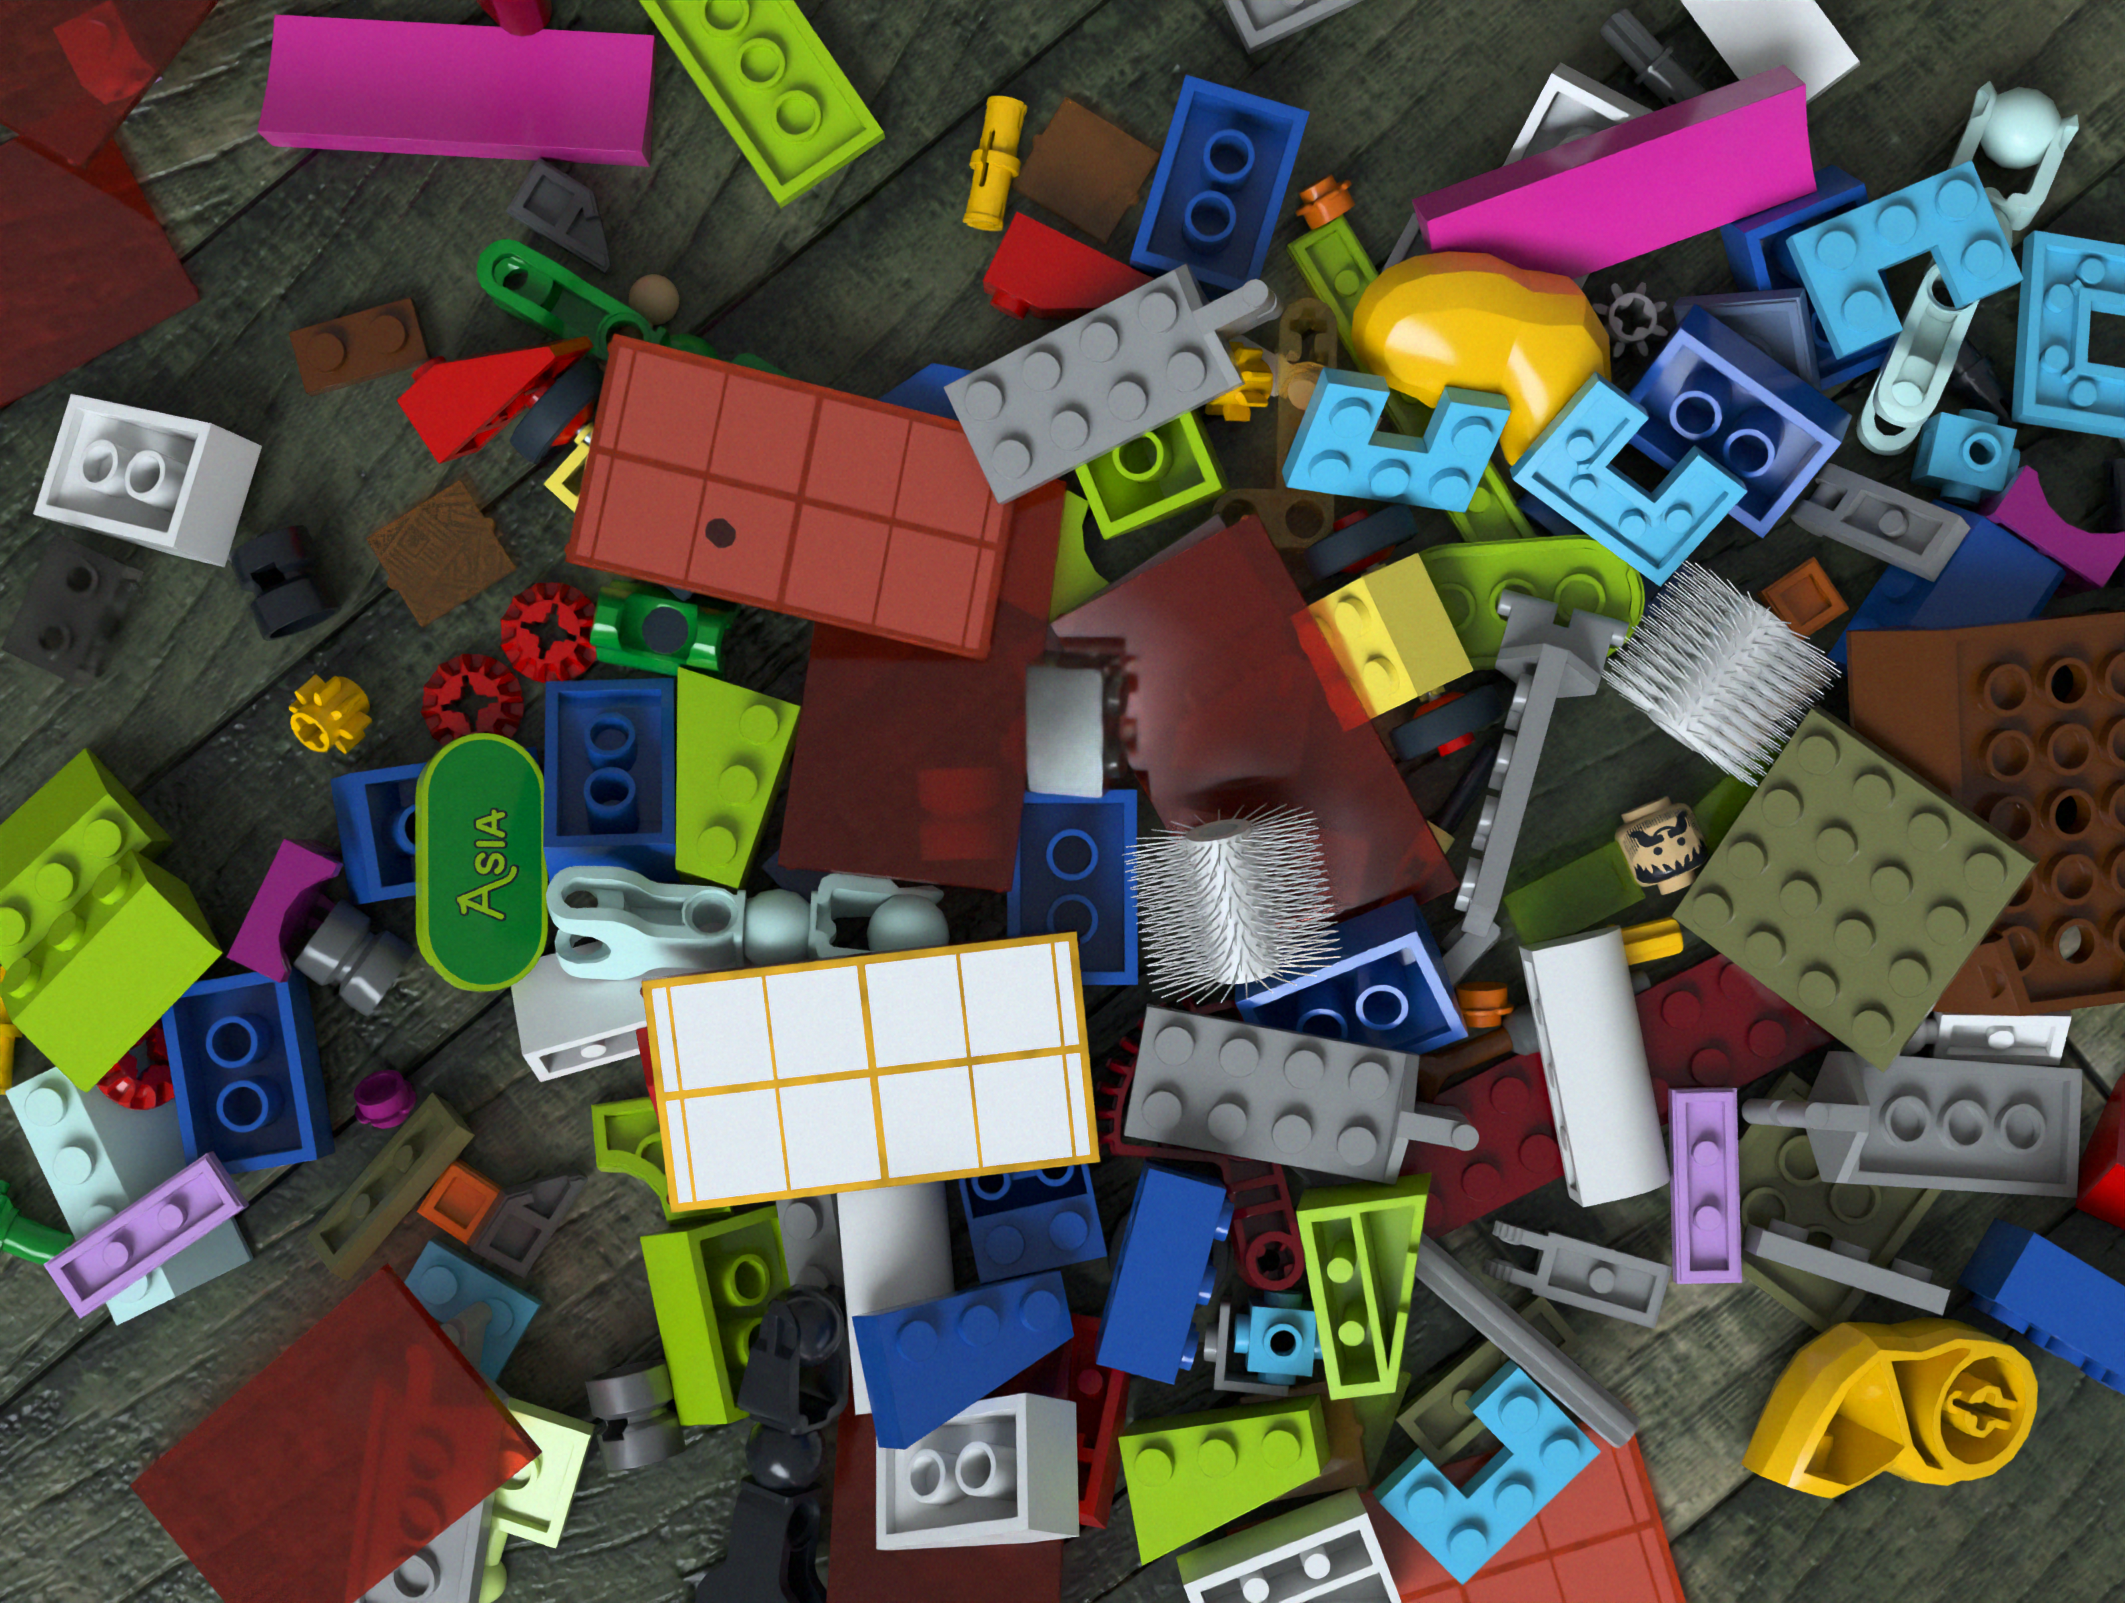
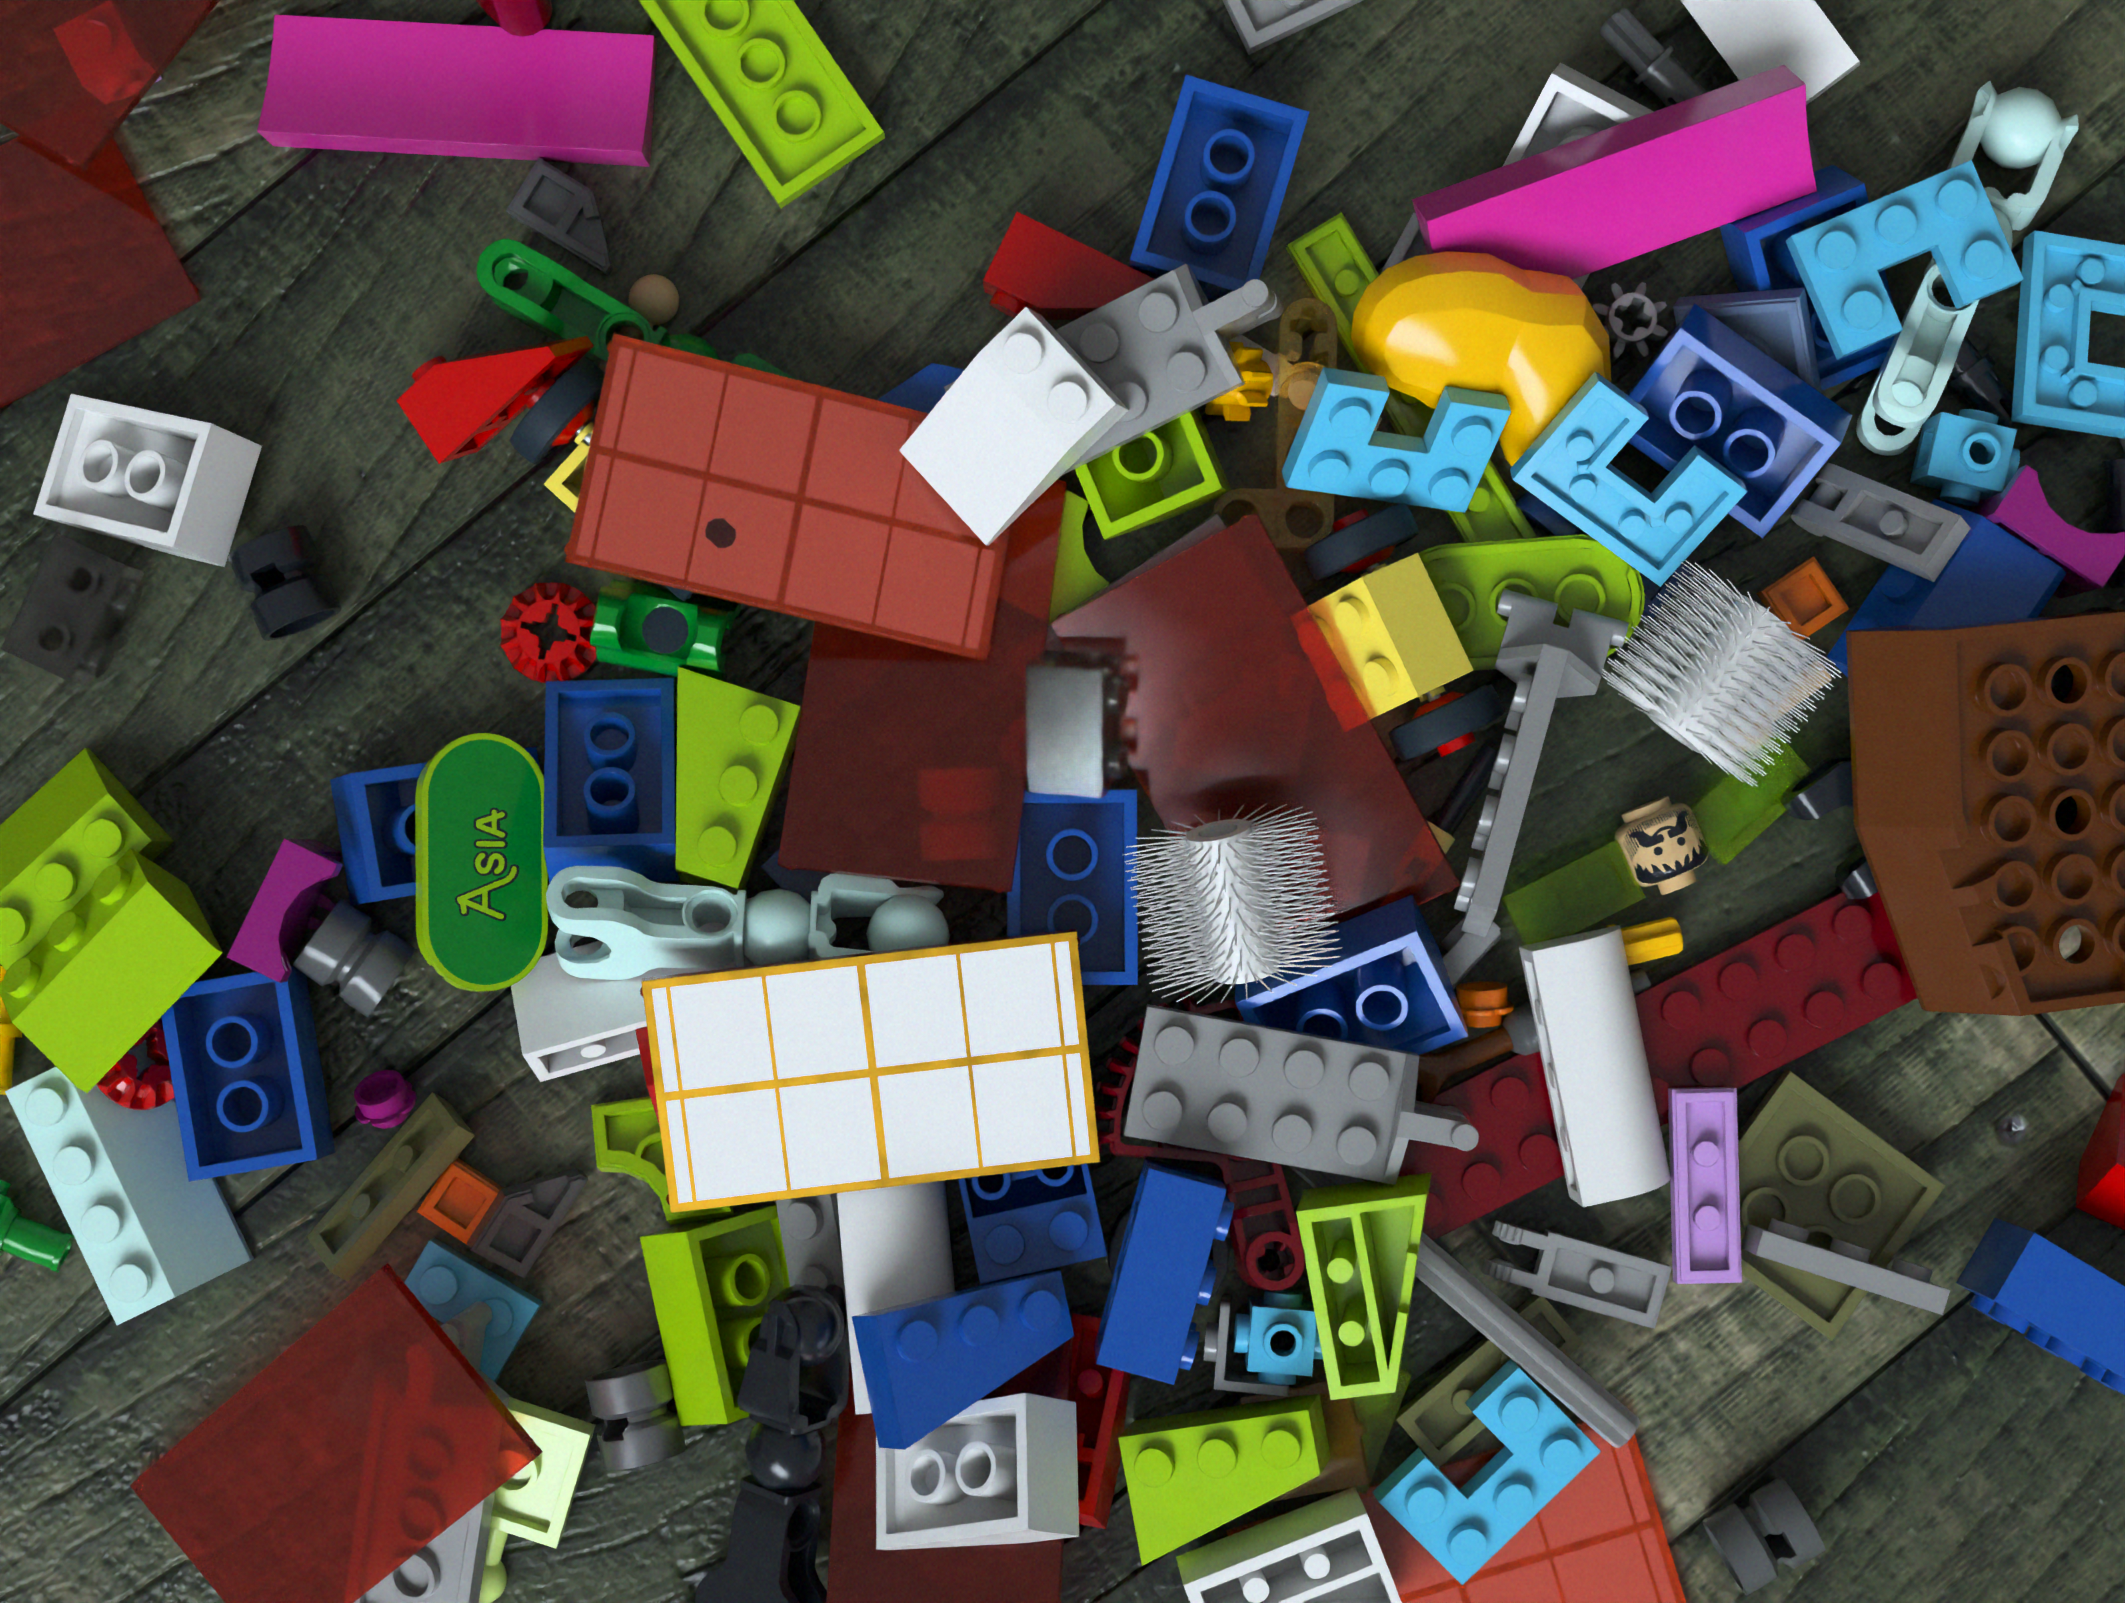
(146, 1234): lavender tile -> none
(330, 714): yellow gear -> none
(360, 347): reddish brown plate -> none
(441, 553): clear orange piece -> none
(488, 679): red gear -> none
(995, 163): yellow pin -> none
(1011, 425): none -> white slope
(1085, 170): clear orange piece -> none
(1324, 201): orange plate -> none
(1764, 1535): none -> dark grey wheel
(1854, 888): olive plate -> none
(1894, 1398): yellow piece -> none
(1939, 1124): light grey hinge -> none
(1993, 1038): white plate -> none

